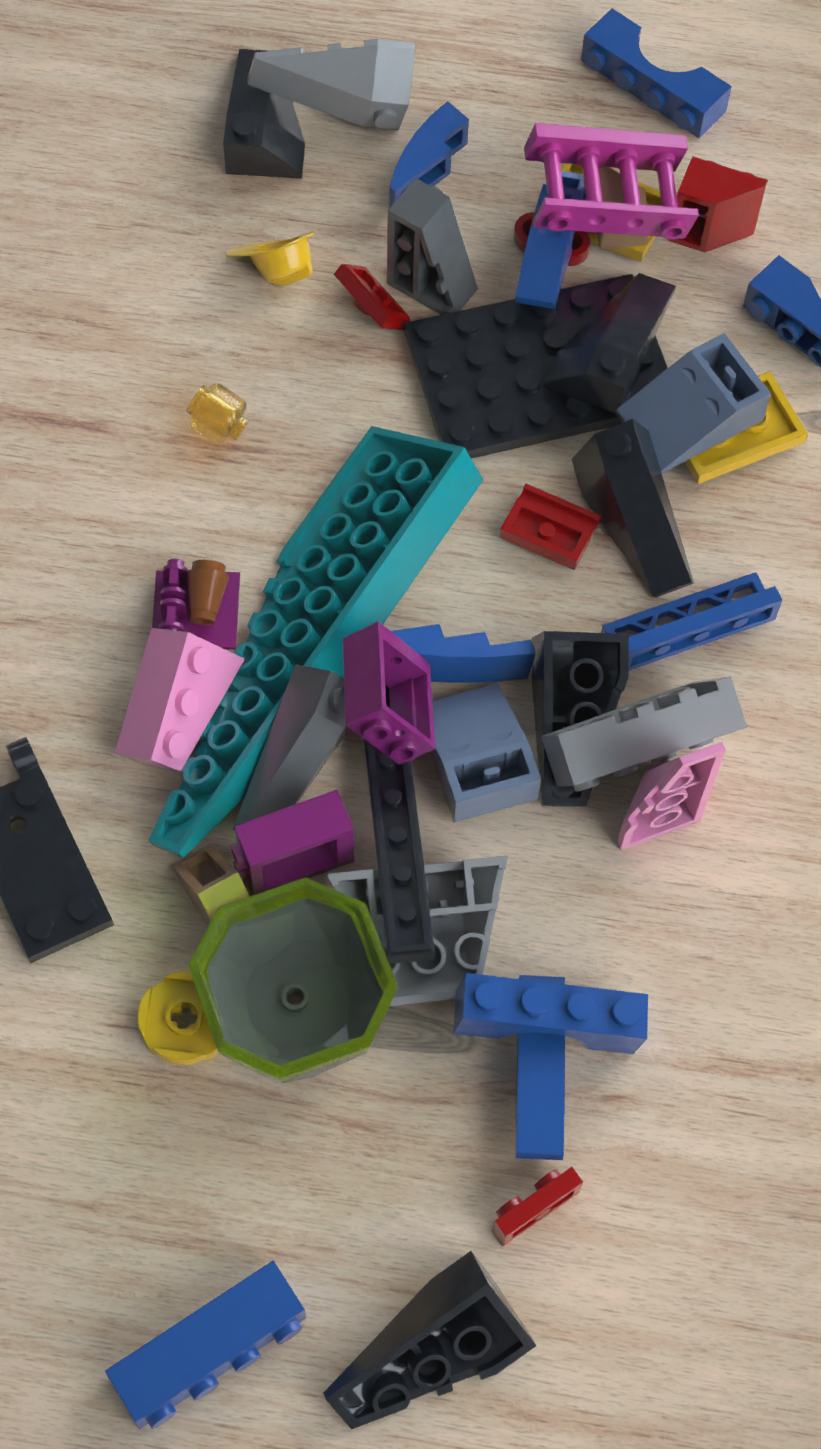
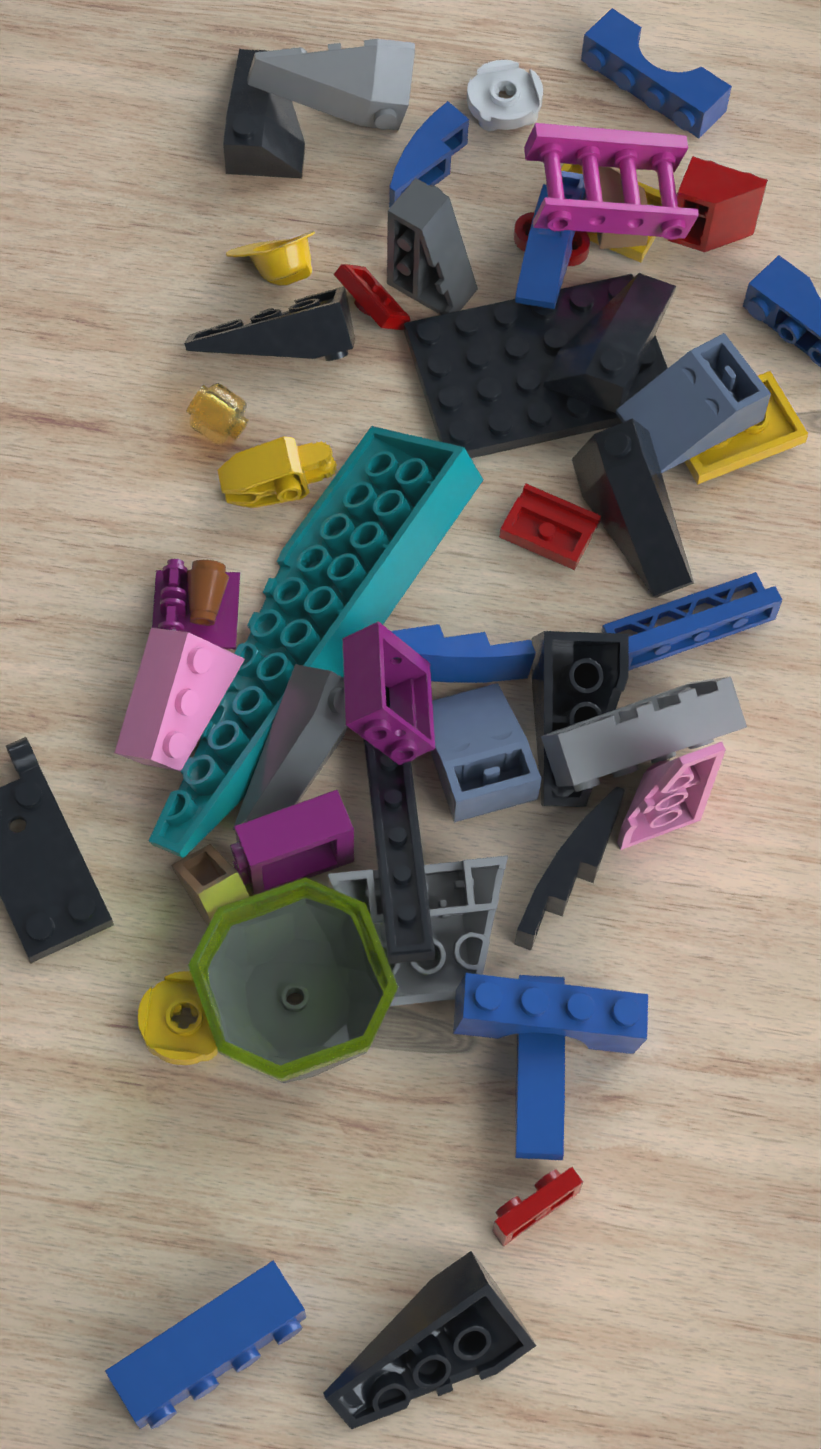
(275, 472): none -> yellow hinge
(309, 330): none -> black wedge
(503, 113): none -> white plate
(575, 859): none -> black slope

